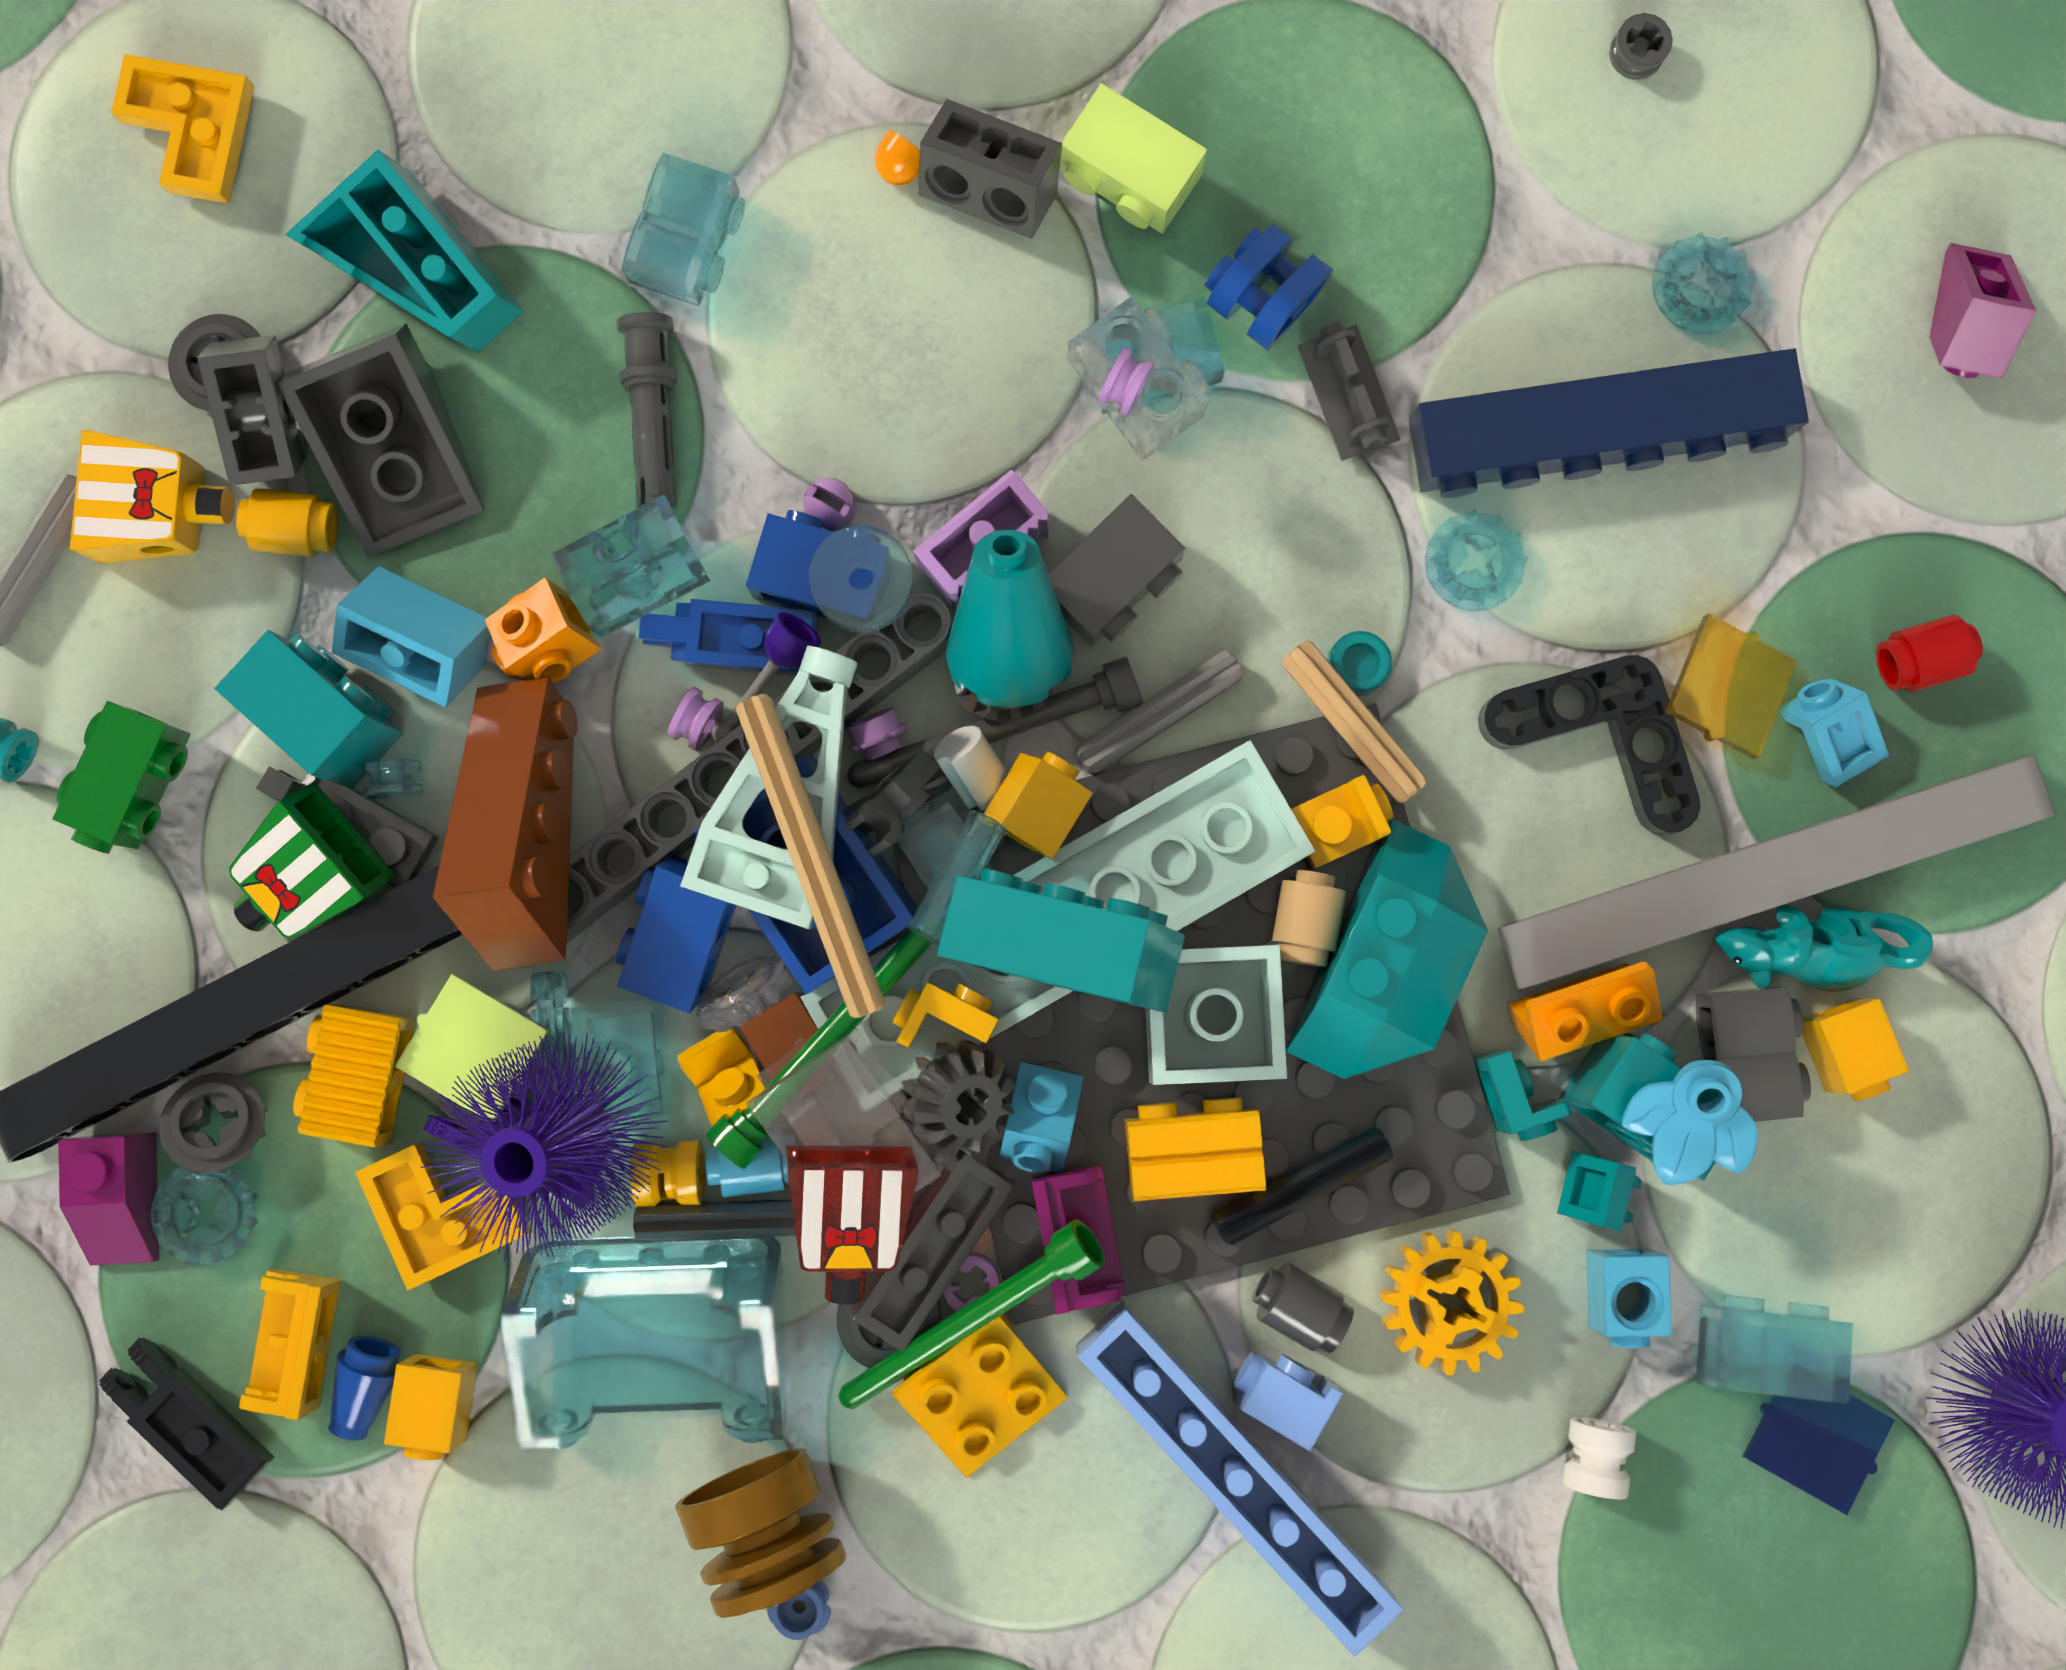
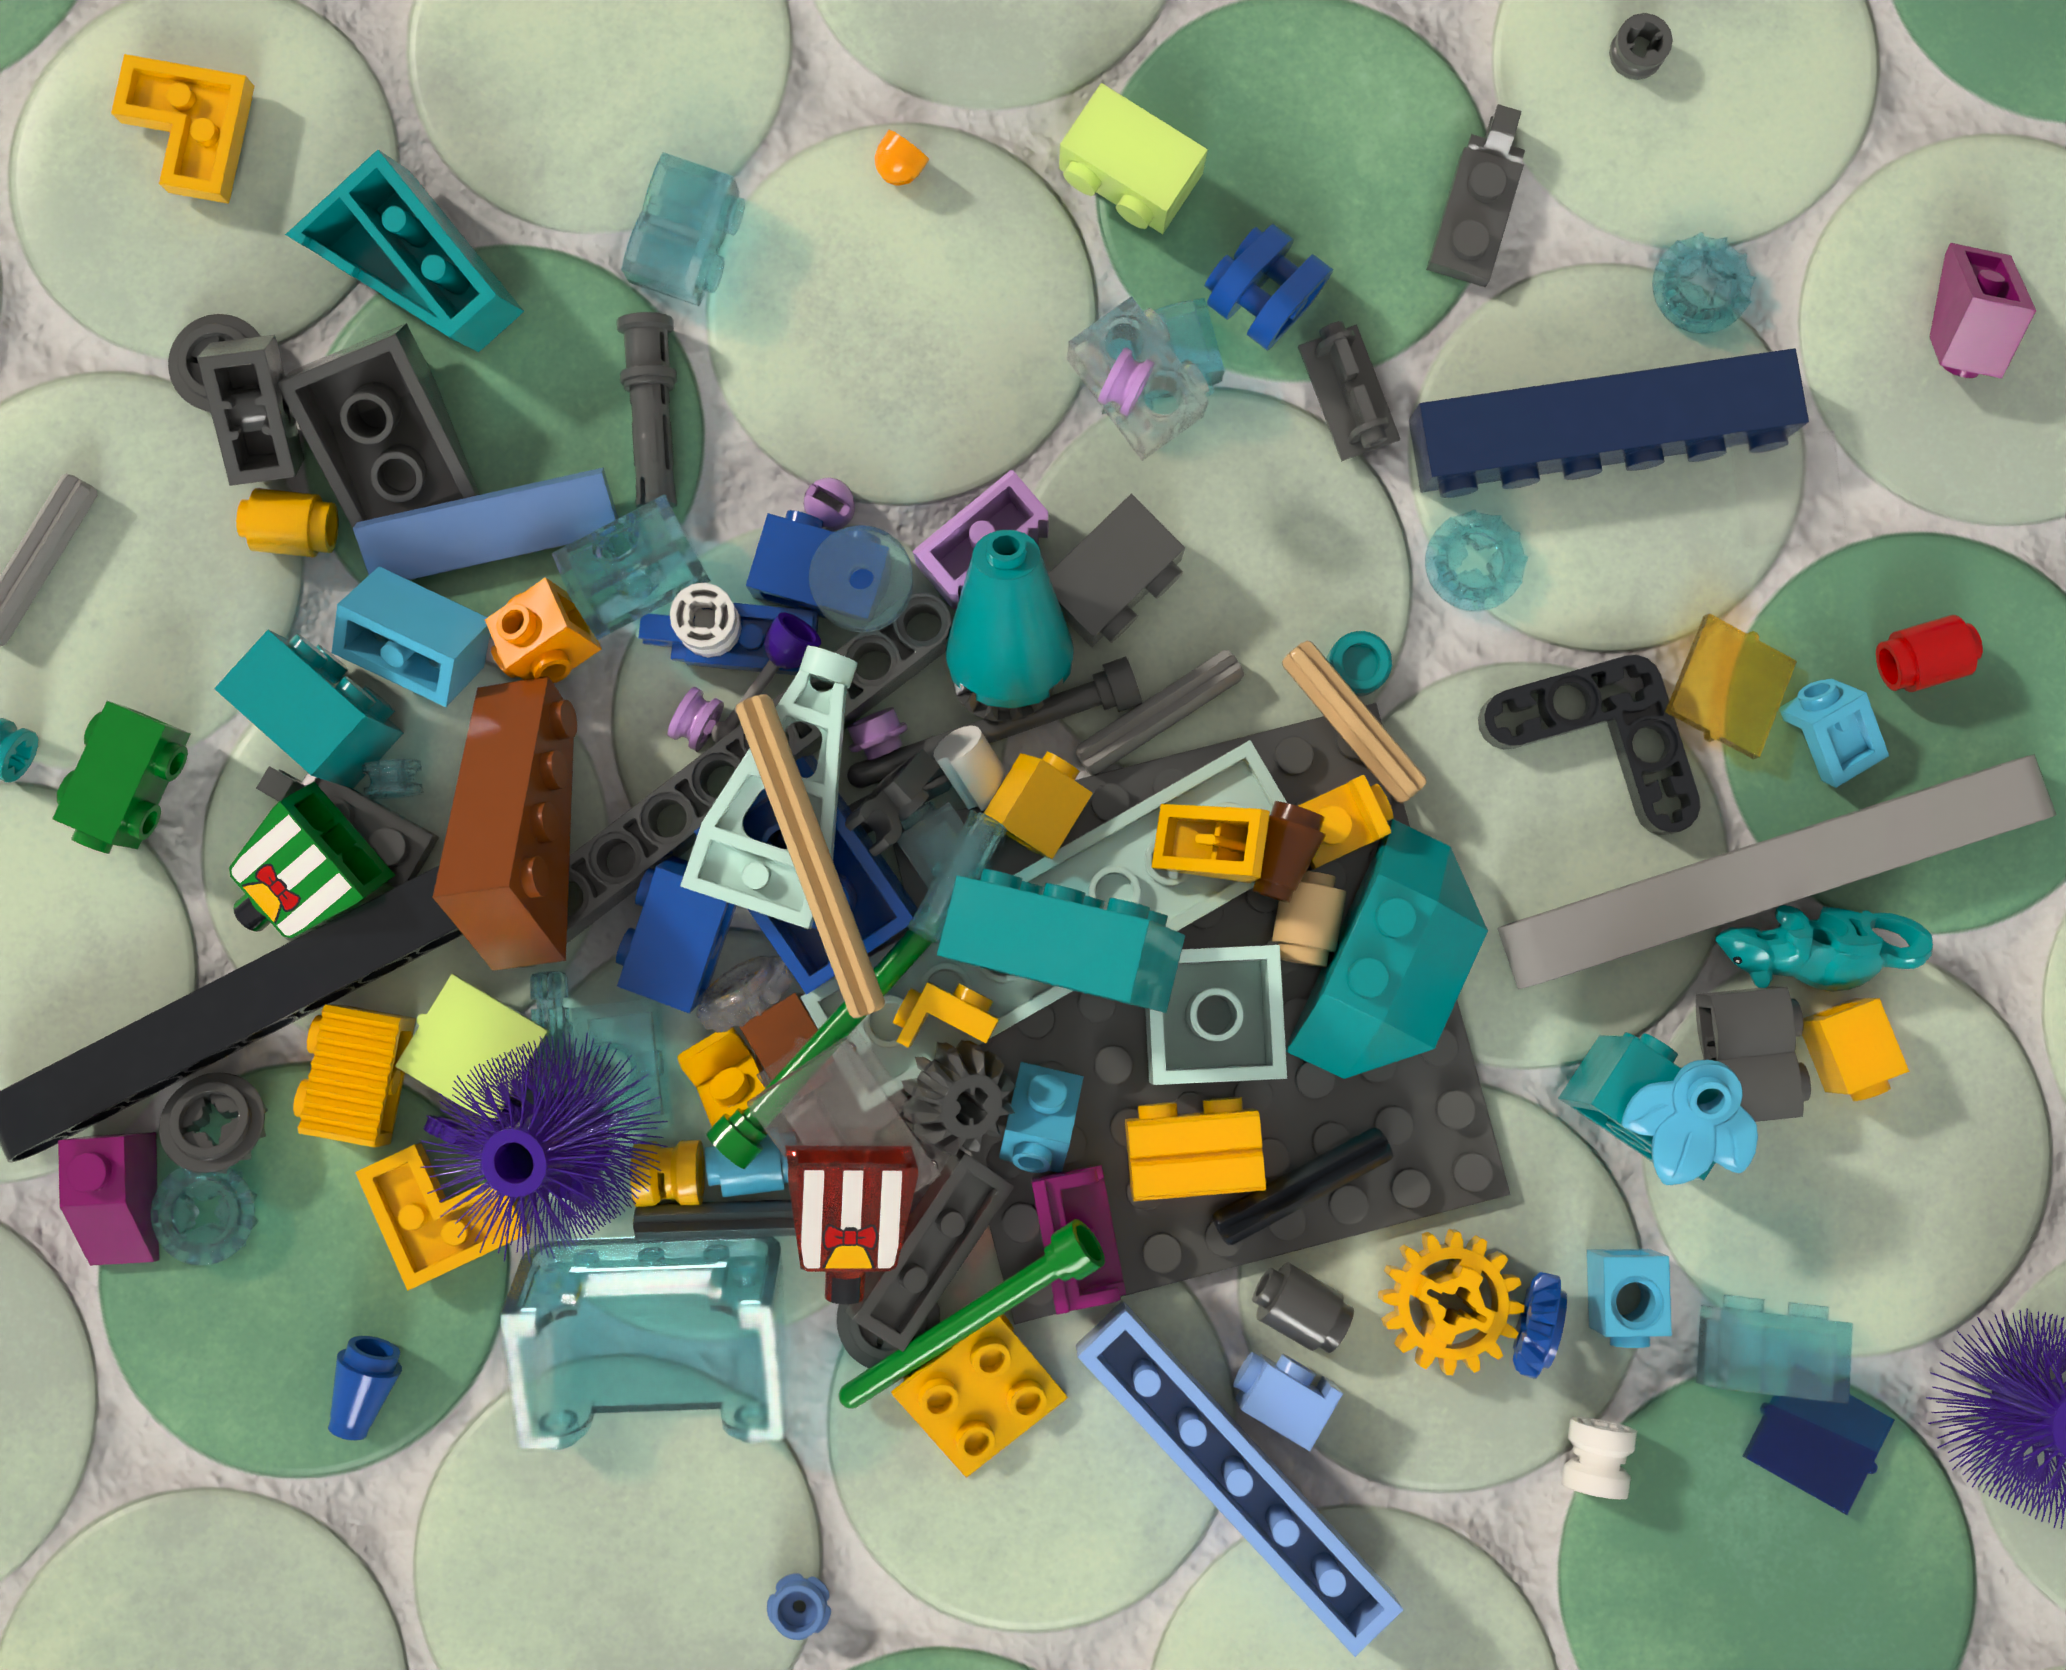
(141, 501): torso -> none
(187, 1426): black hinge -> none
(292, 1344): yellow hinge -> none
(430, 1405): yellow brick -> none
(487, 526): none -> medium blue tile
(714, 629): none -> white wheel
(766, 1544): pearl gold wheel -> none
(989, 168): dark grey brick -> none
(990, 1277): lavender bush -> none
(1211, 841): none -> yellow slope
(1289, 849): none -> reddish brown cone
(1479, 202): none -> dark grey hinge
(1506, 1091): teal bracket -> none
(1540, 1325): none -> blue gear
(1587, 1010): light orange bracket -> none
(1598, 1191): teal tile -> none

